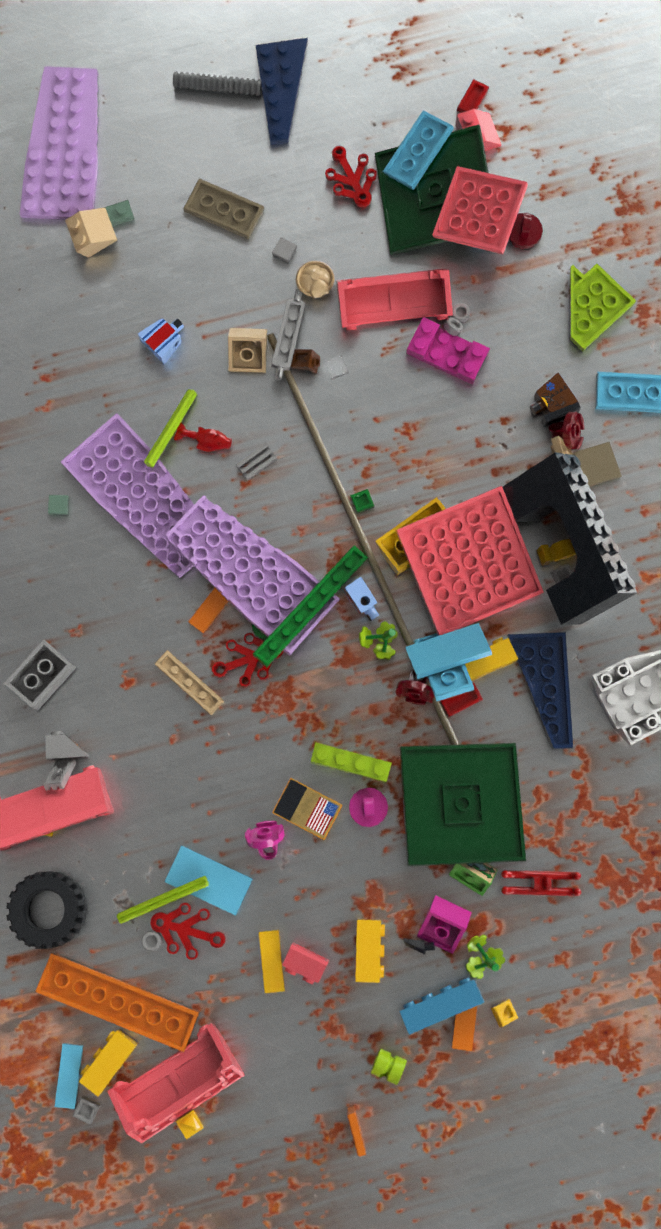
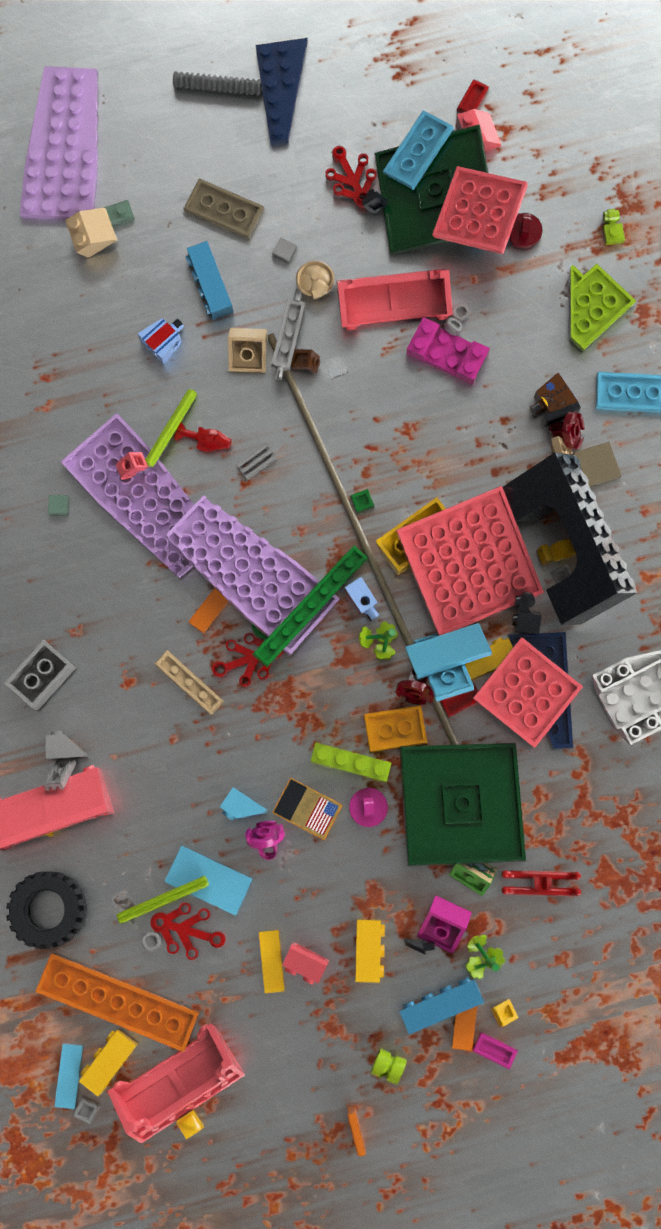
(131, 464): none -> coral leg
(210, 280): none -> dark azure brick
(240, 806): none -> medium azure slope
(374, 201): none -> black tile
(395, 728): none -> light orange tile
(494, 1050): none -> dark pink tile
(526, 620): none -> black brick
(527, 692): none -> coral plate
(612, 232): none -> lime plate

